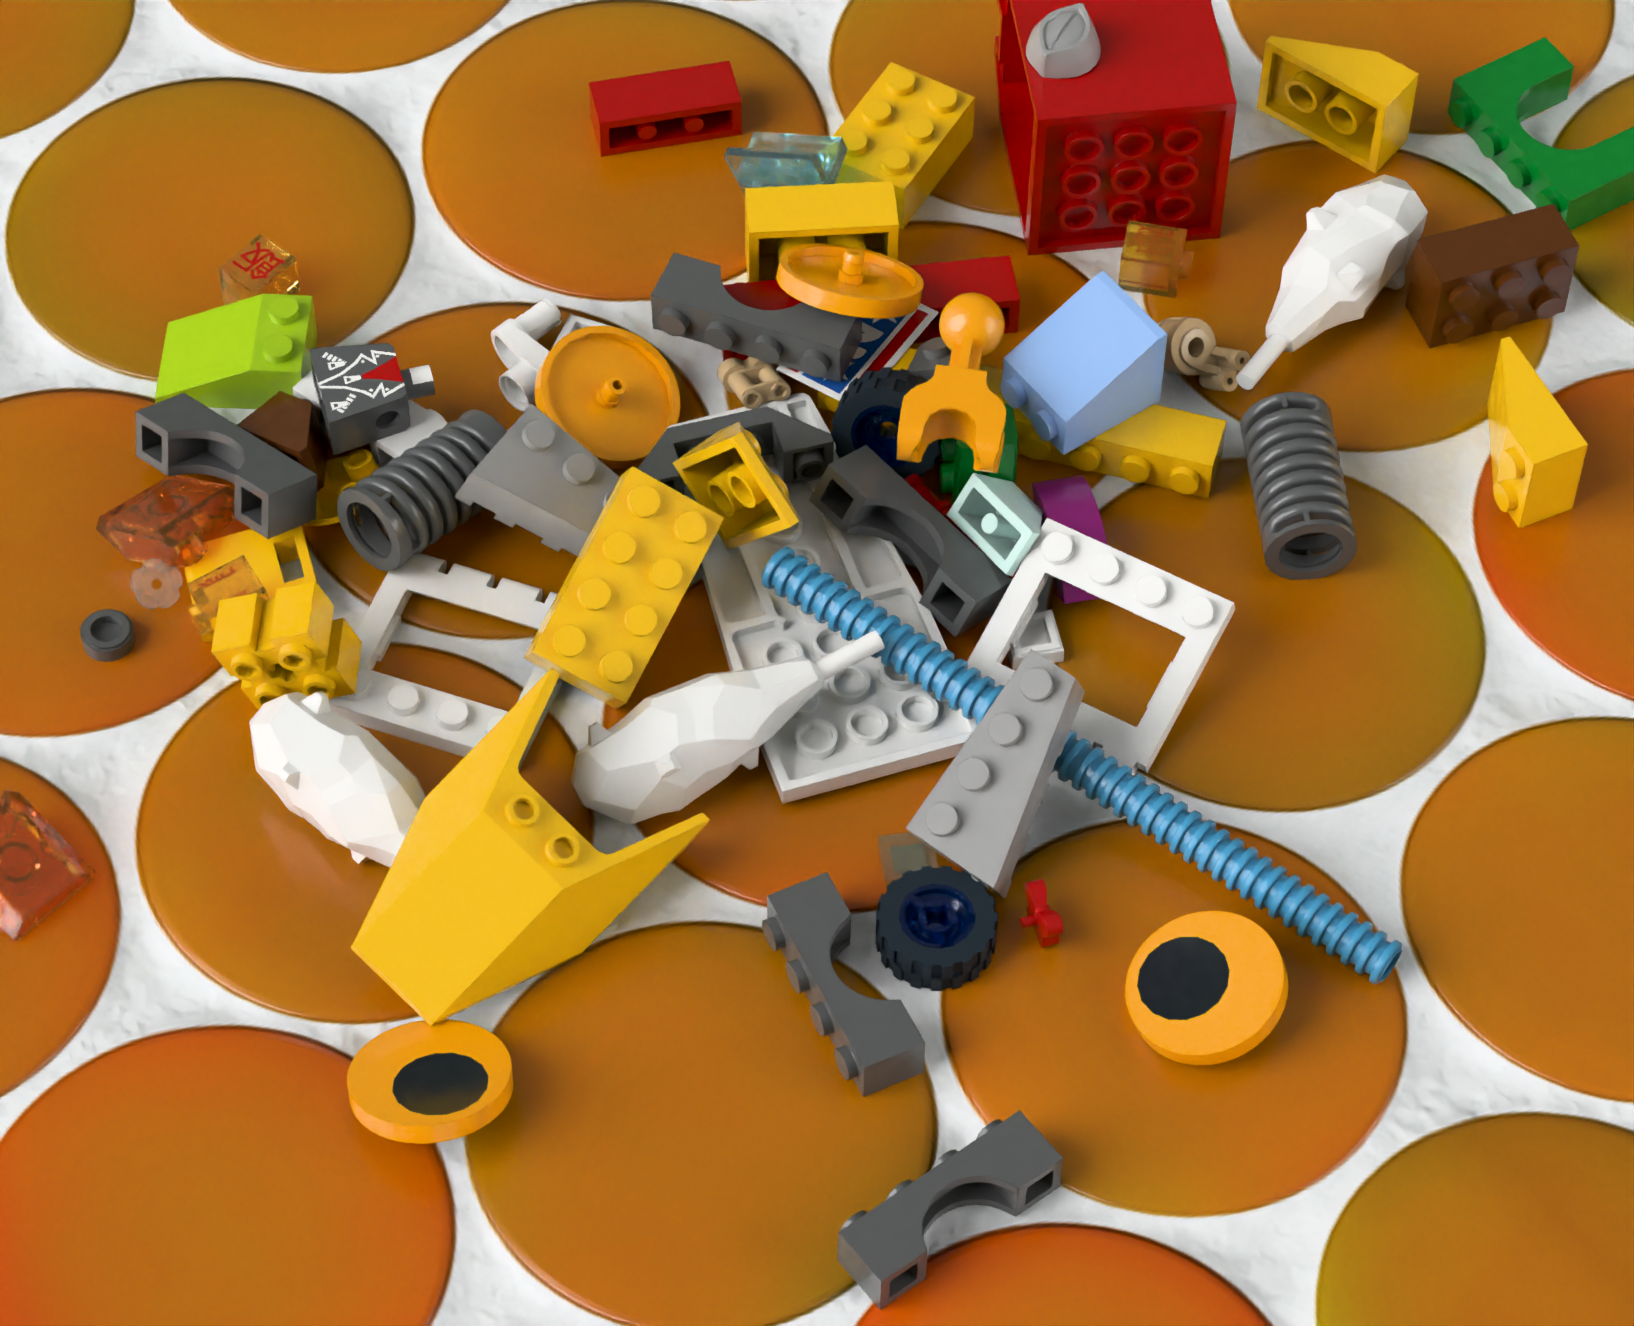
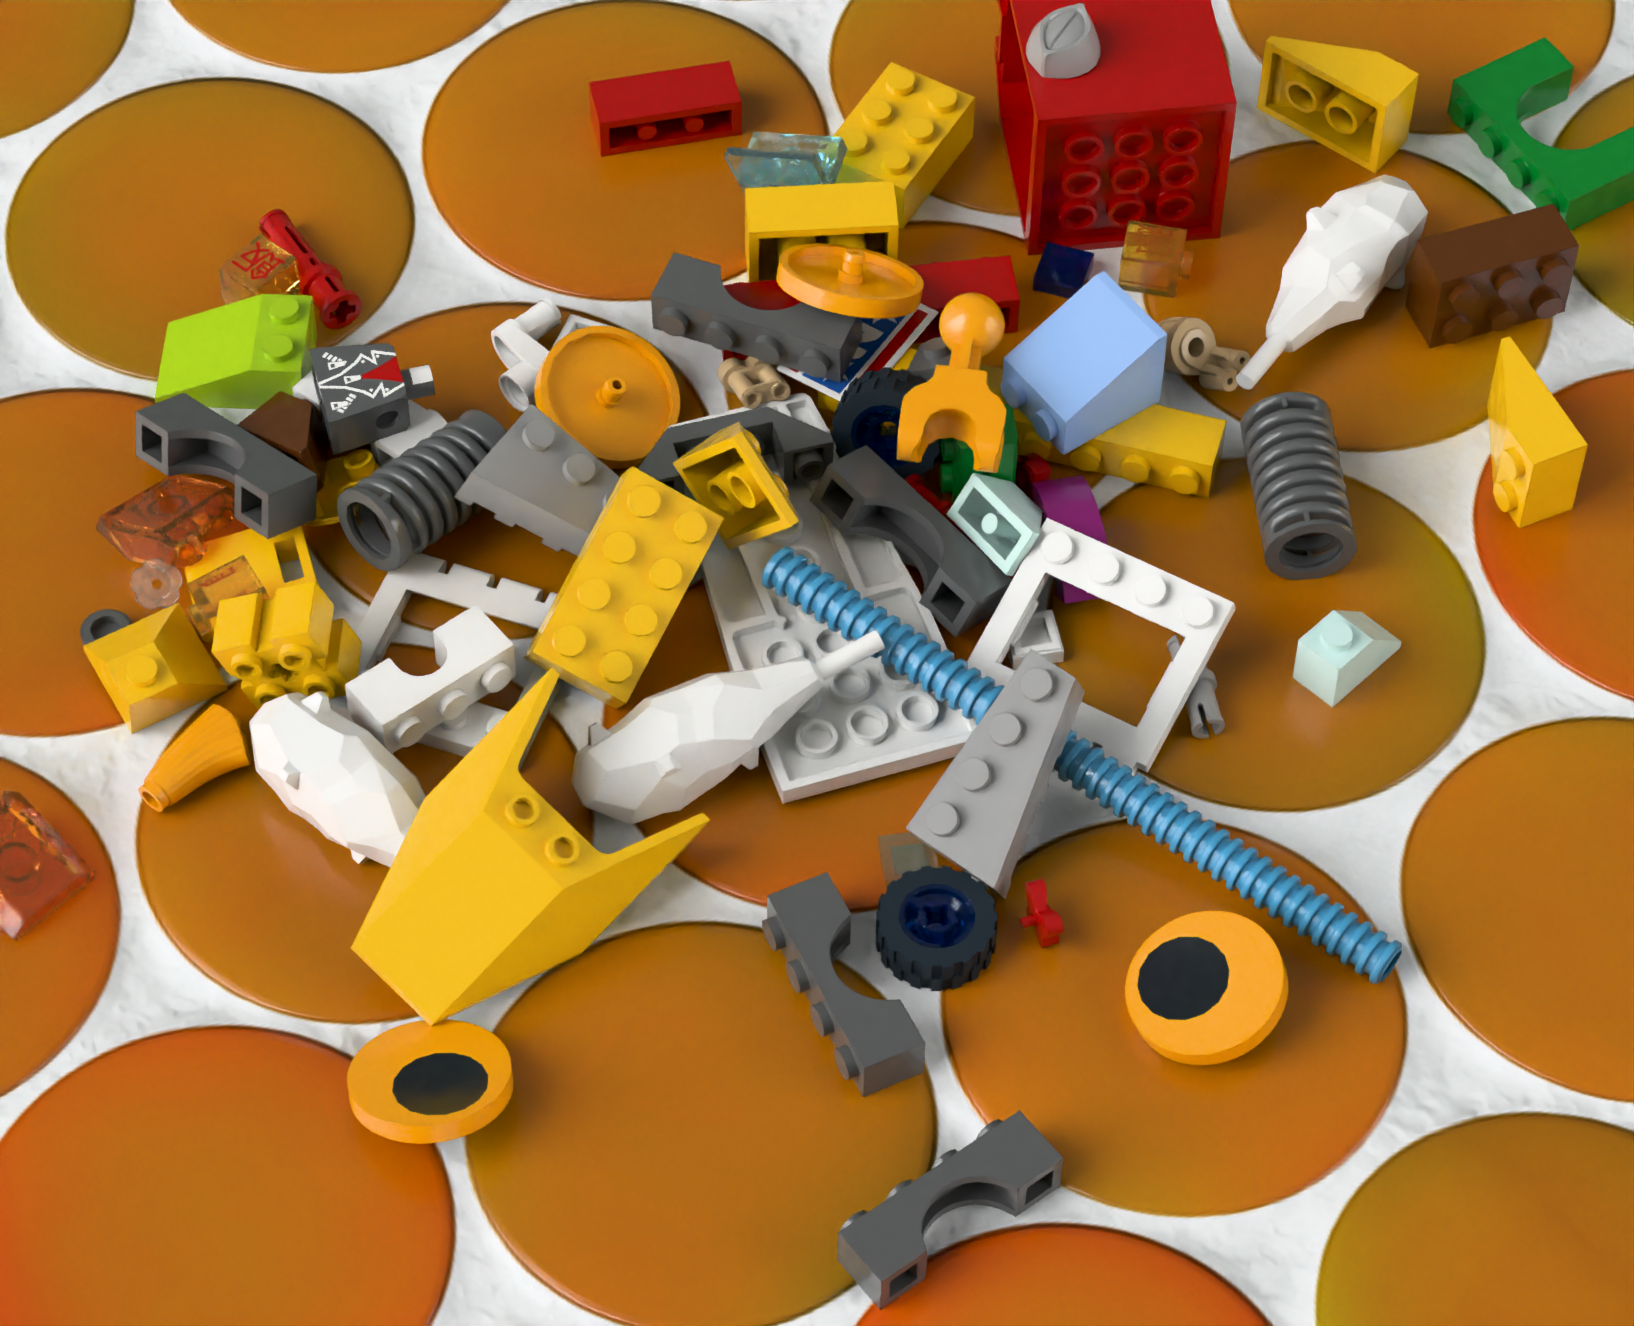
(155, 668): none -> yellow slope
(197, 756): none -> light orange piece
(315, 277): none -> red pin
(403, 707): none -> white arch
(1031, 469): none -> red tile
(1062, 270): none -> clear blue plate
(1202, 699): none -> light grey pin
(1341, 654): none -> light aqua slope

